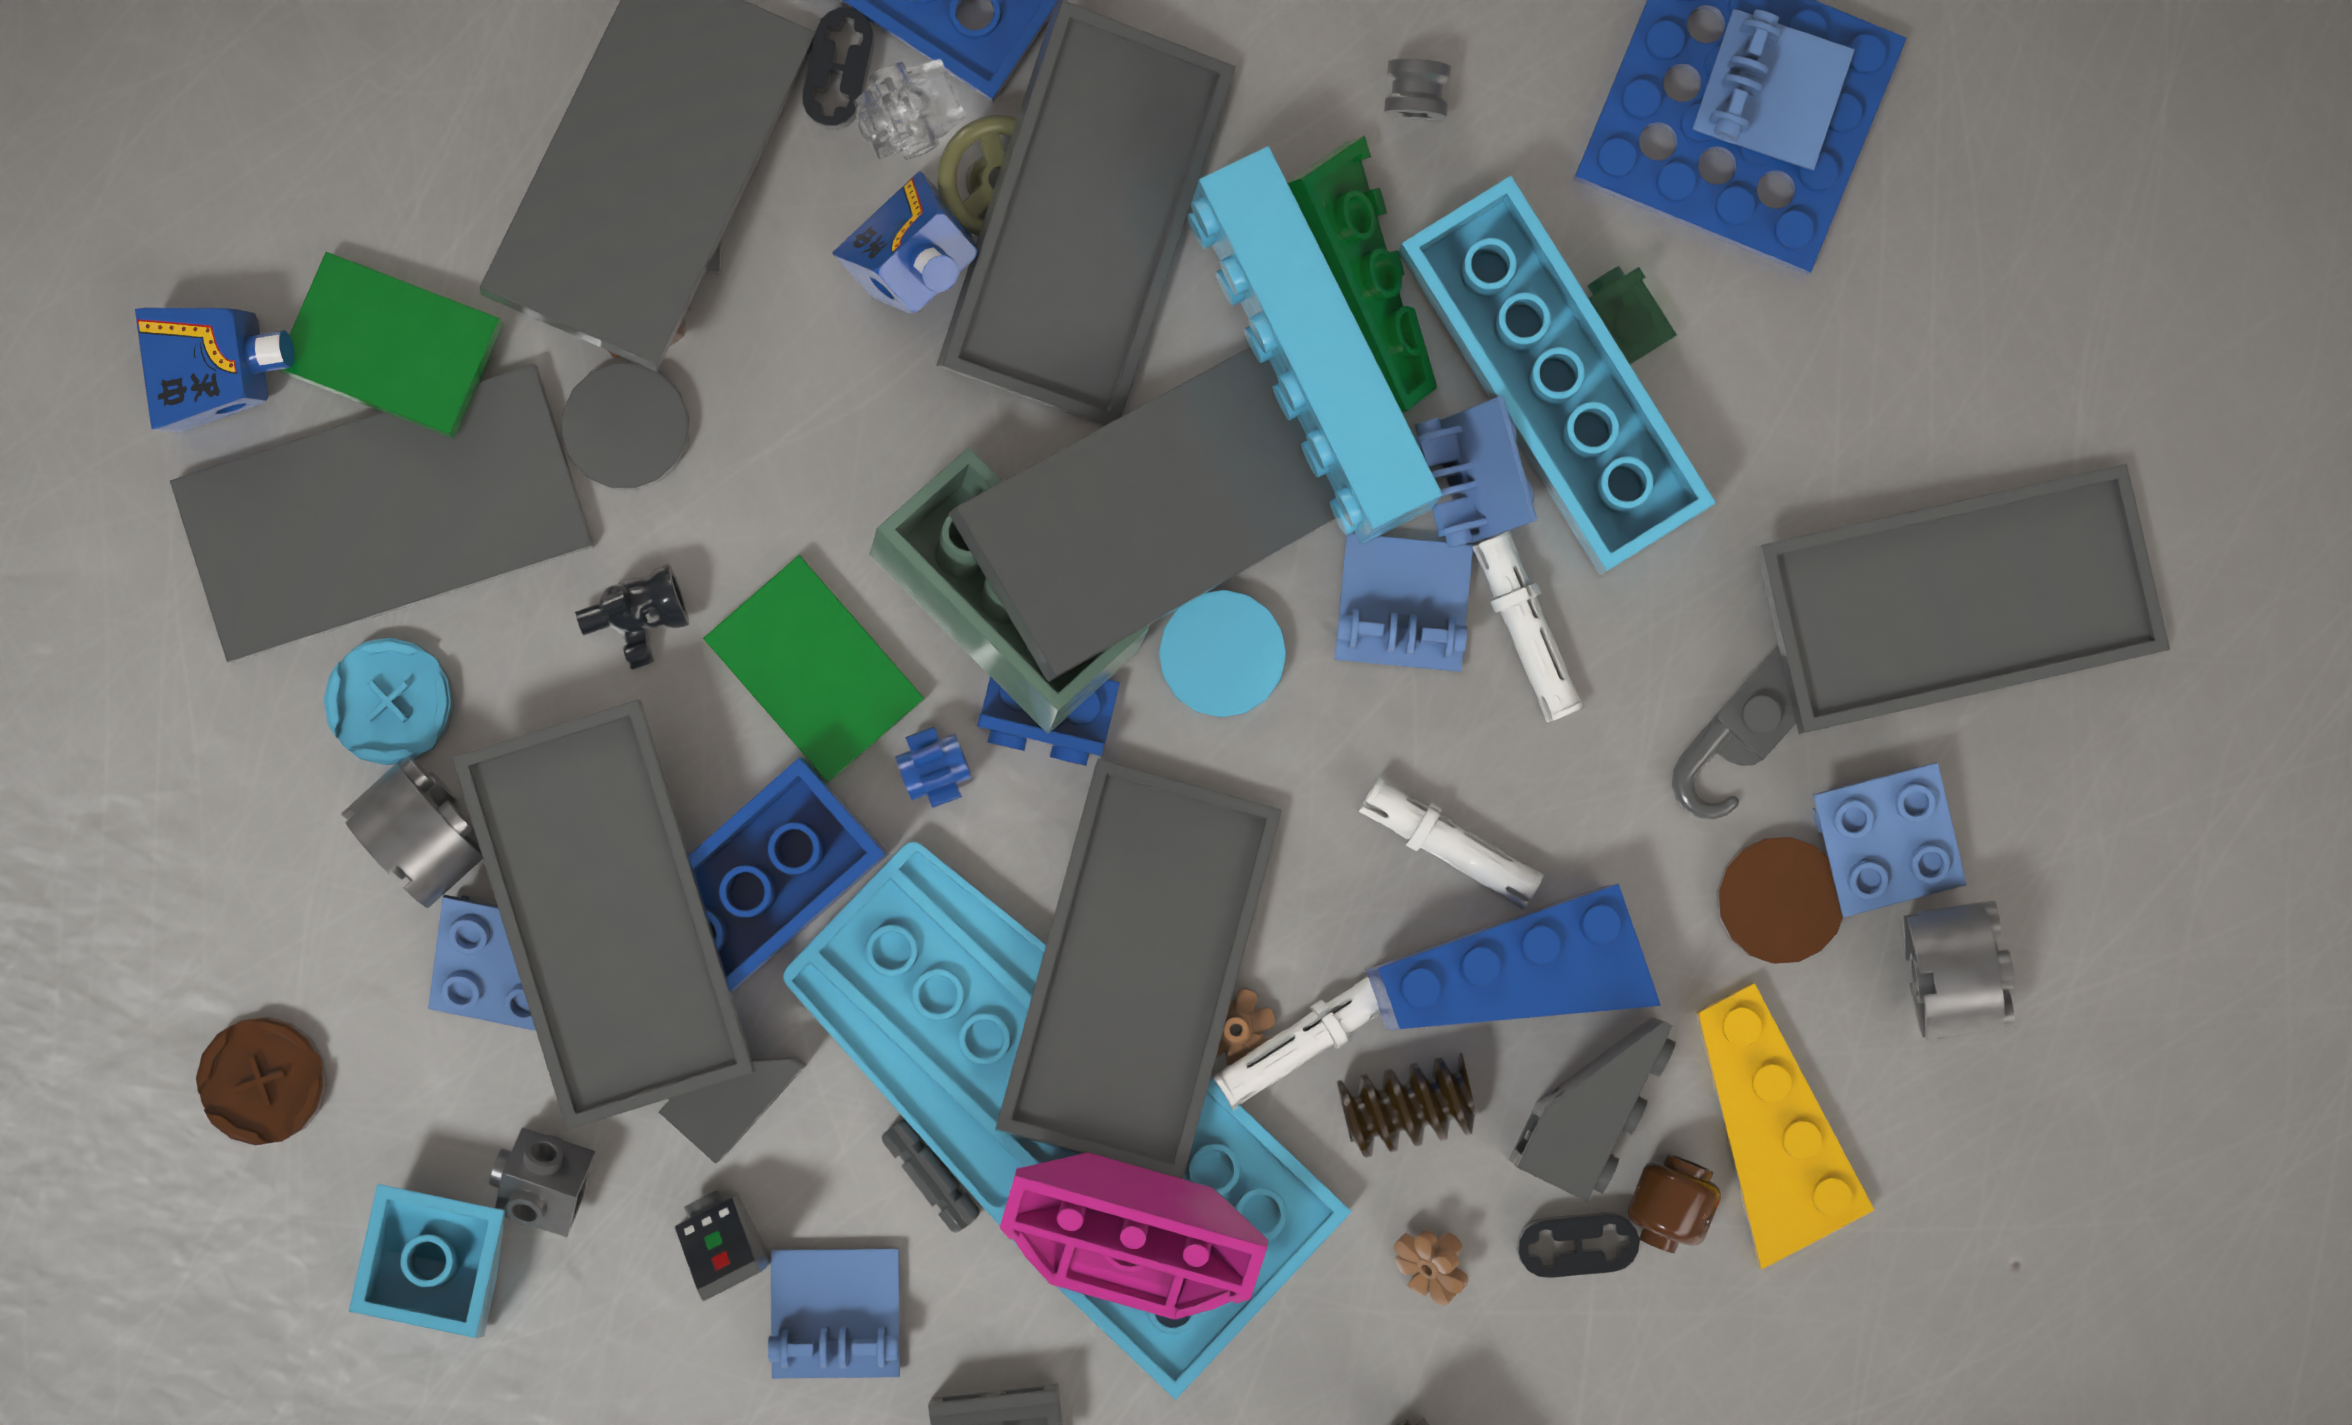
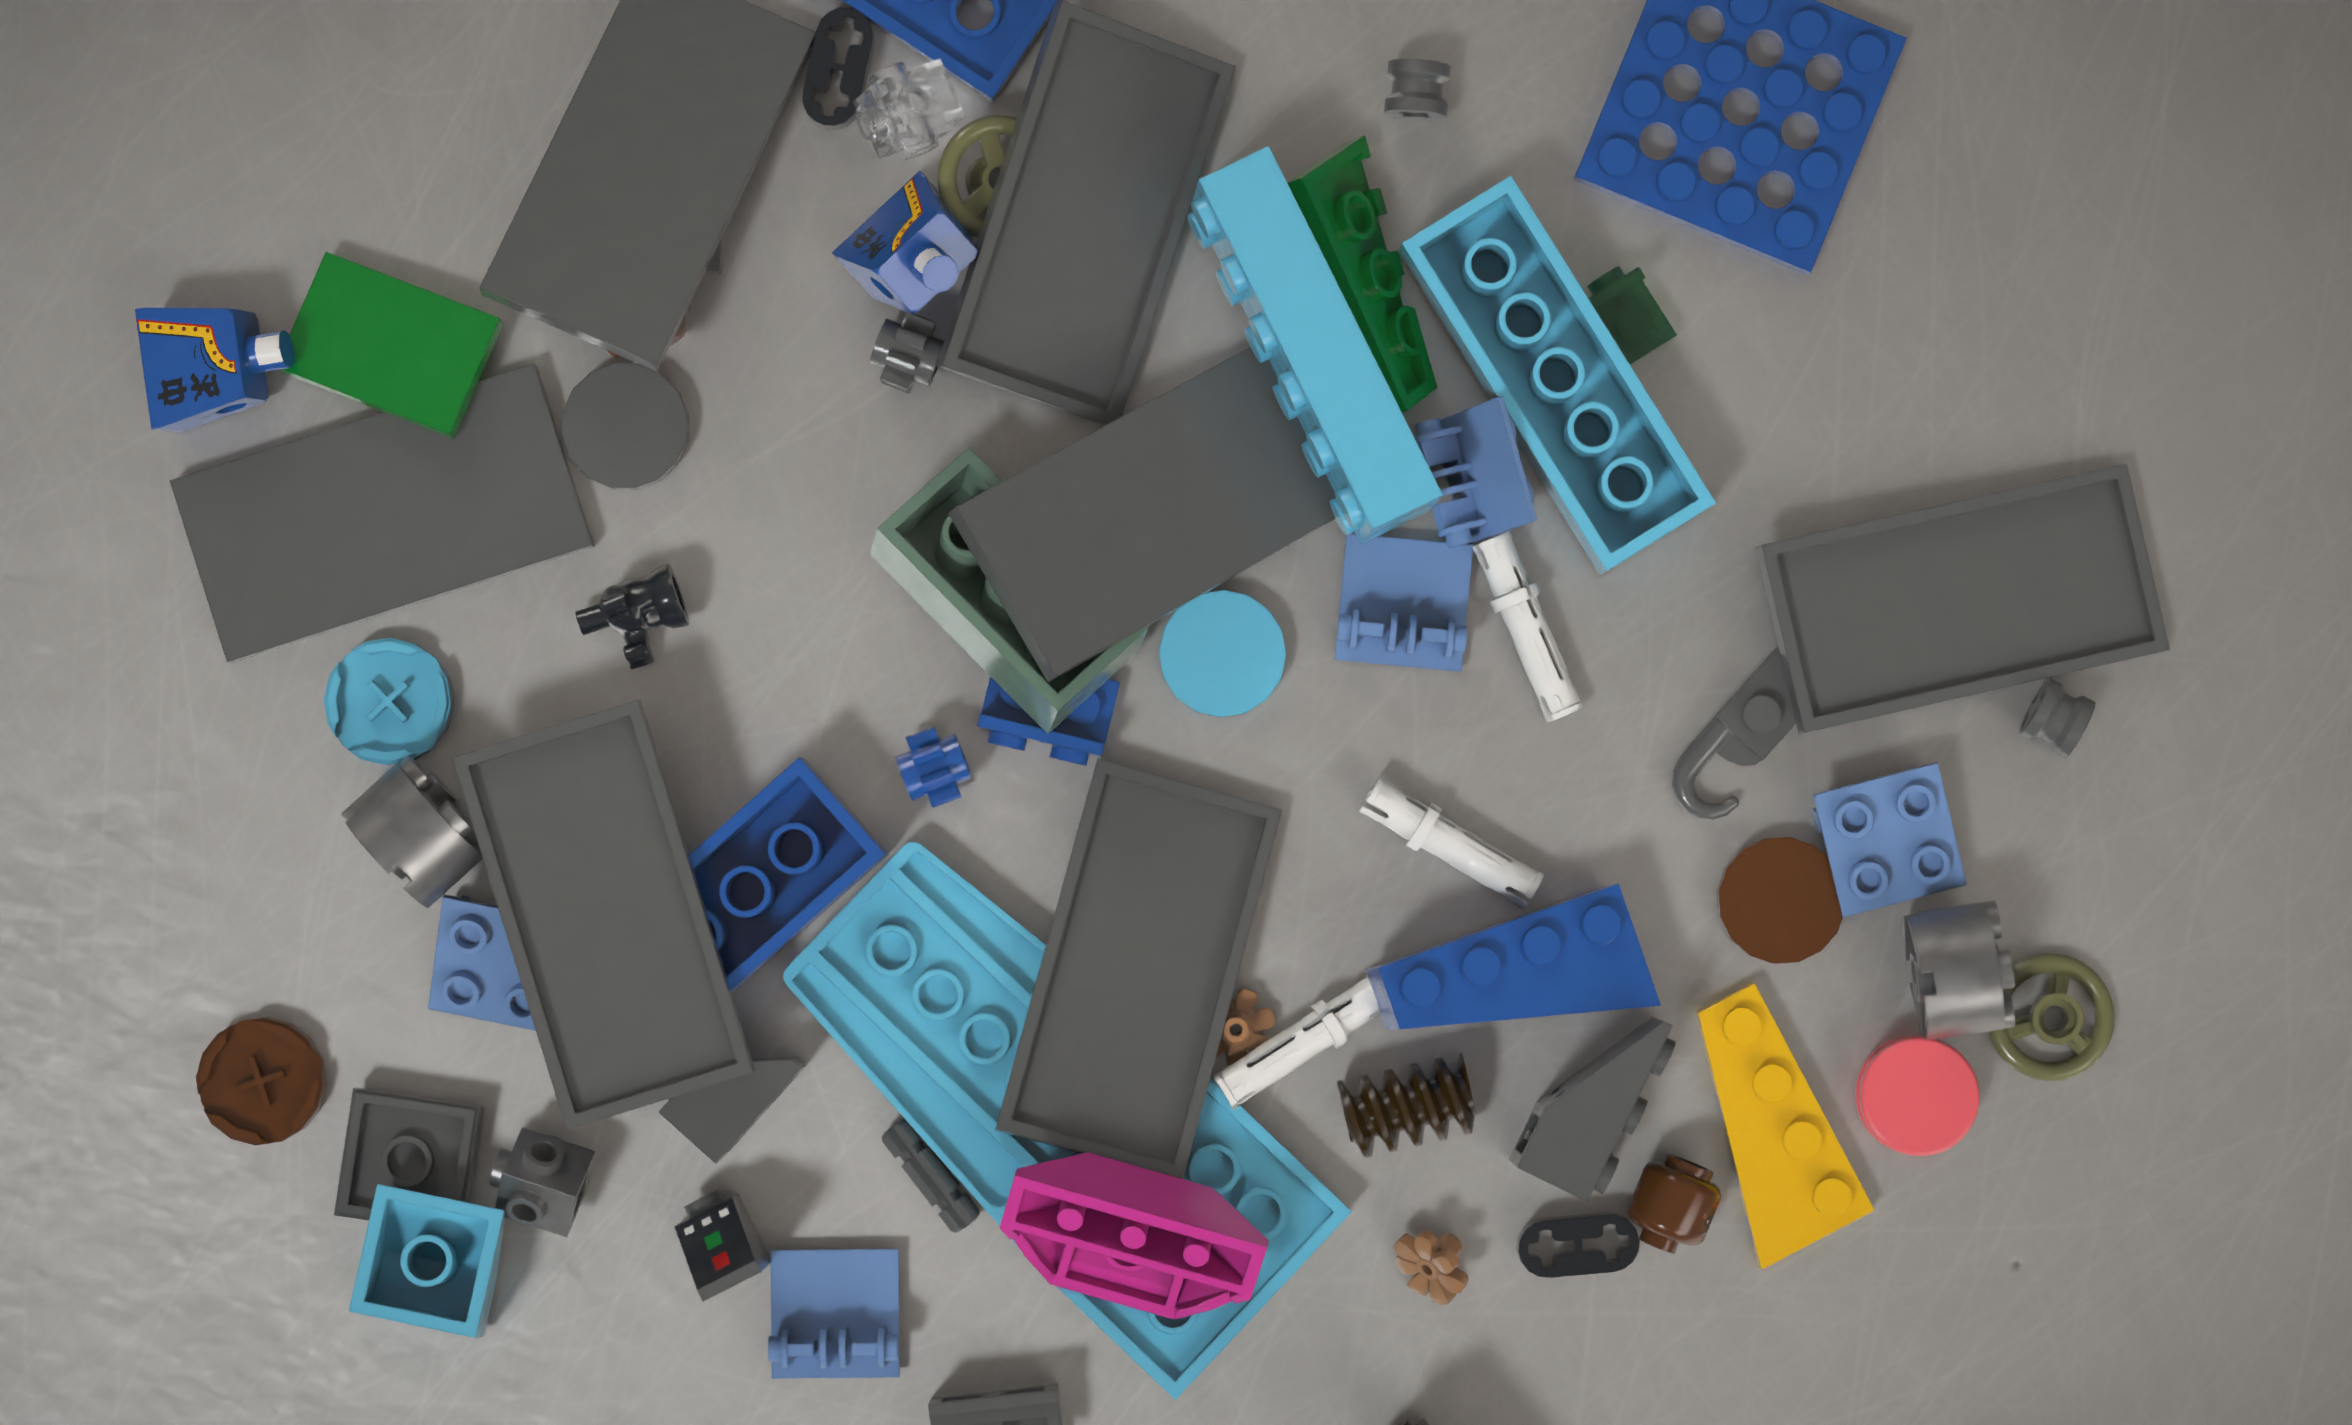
(405, 1145): none -> dark grey plate
(814, 668): green tile -> none
(907, 352): none -> dark grey gear
(1773, 88): medium blue hinge -> none
(1916, 1095): none -> coral head
(2057, 717): none -> dark grey wheel
(2087, 1049): none -> olive piece

